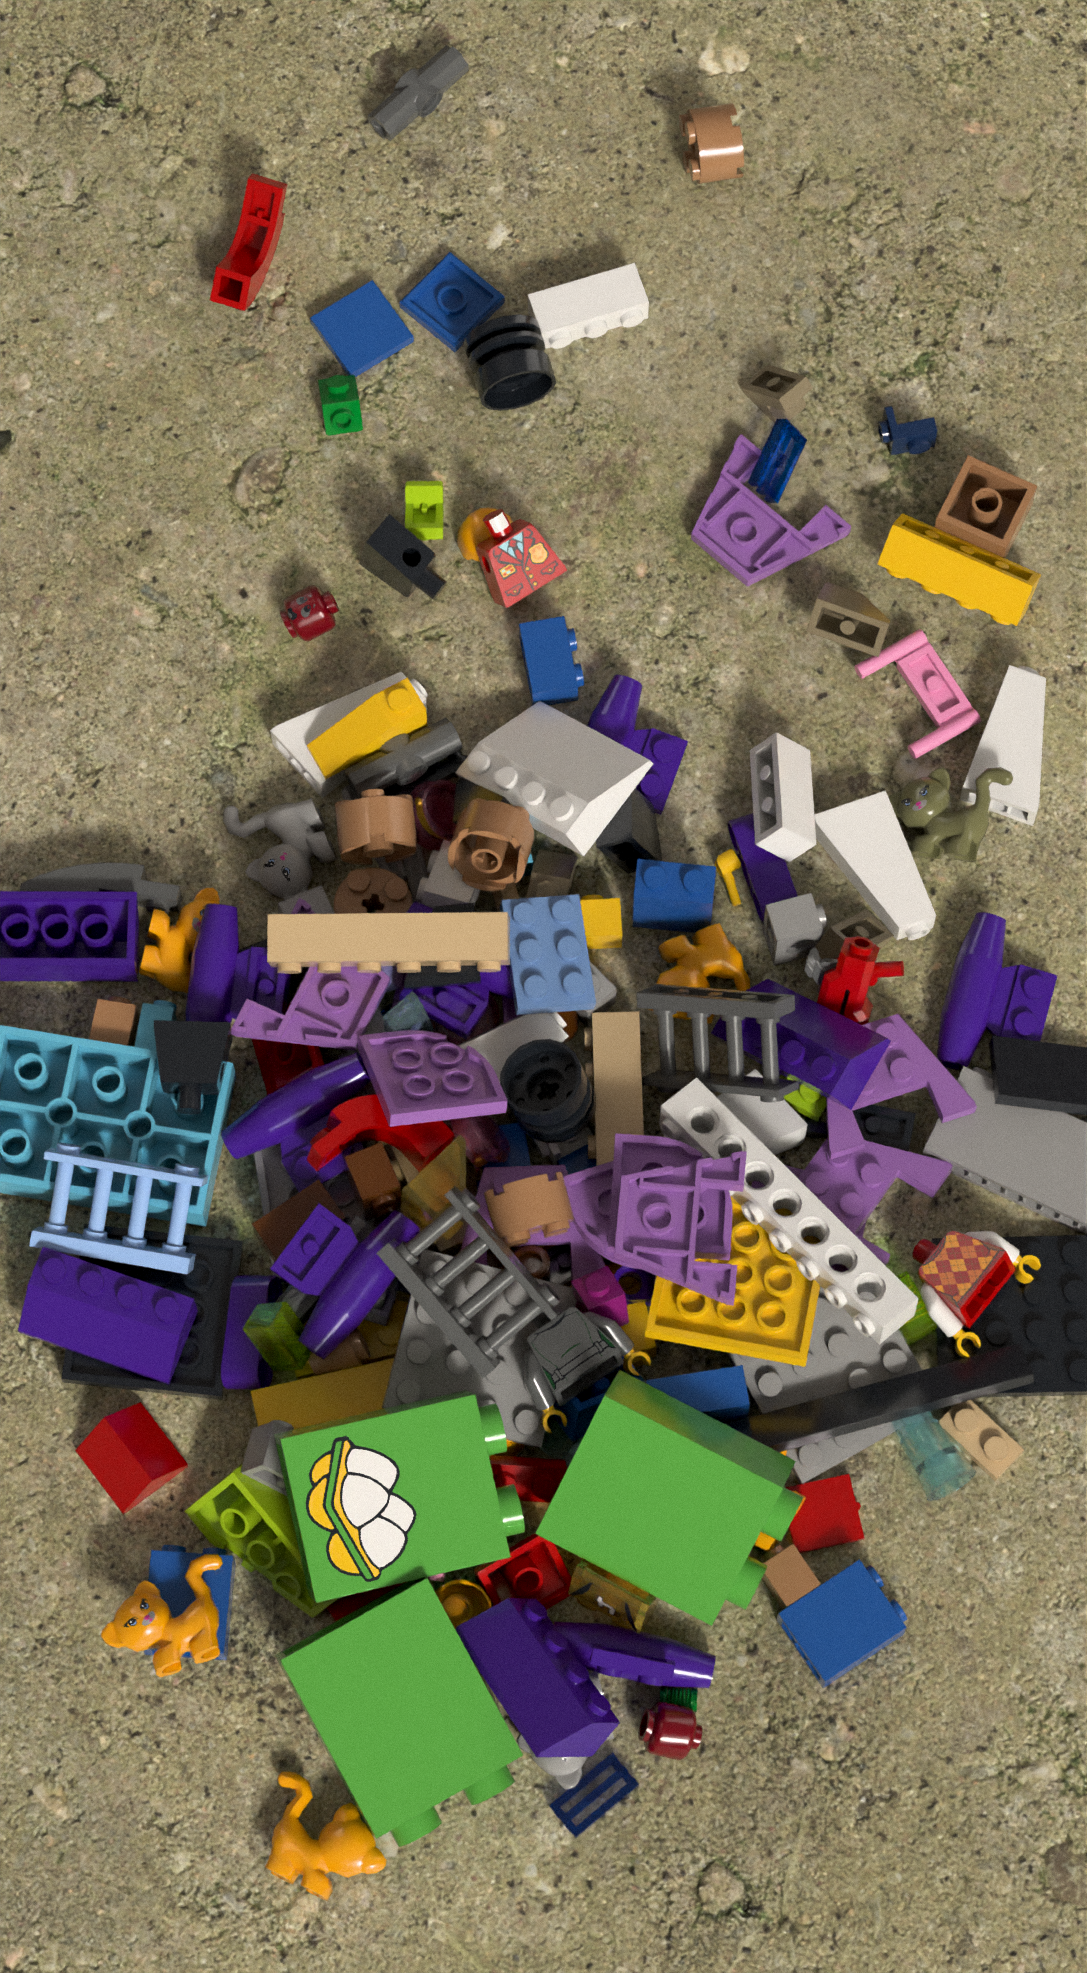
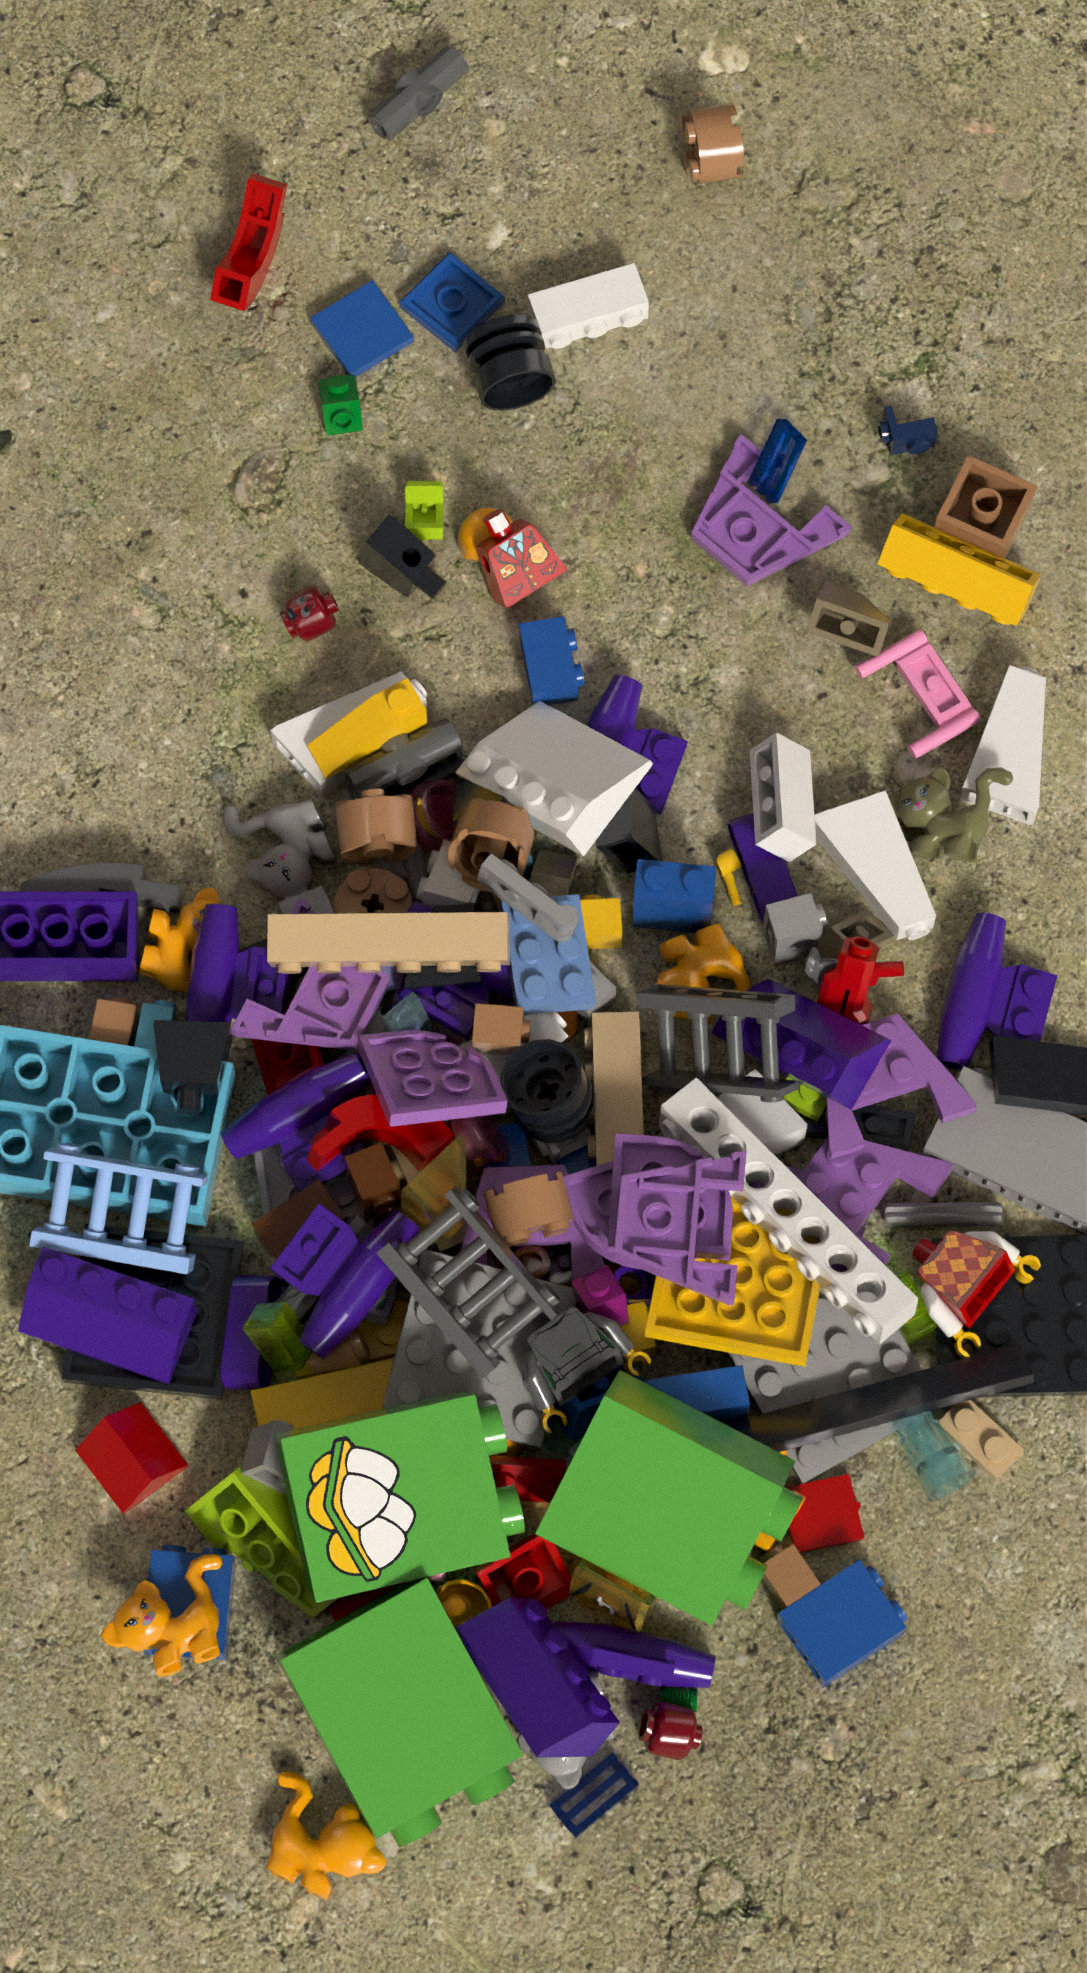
(499, 1029): none -> medium nougat brick
(528, 899): none -> light grey plate
(778, 392): dark tan slope -> none
(943, 1214): none -> light grey axle

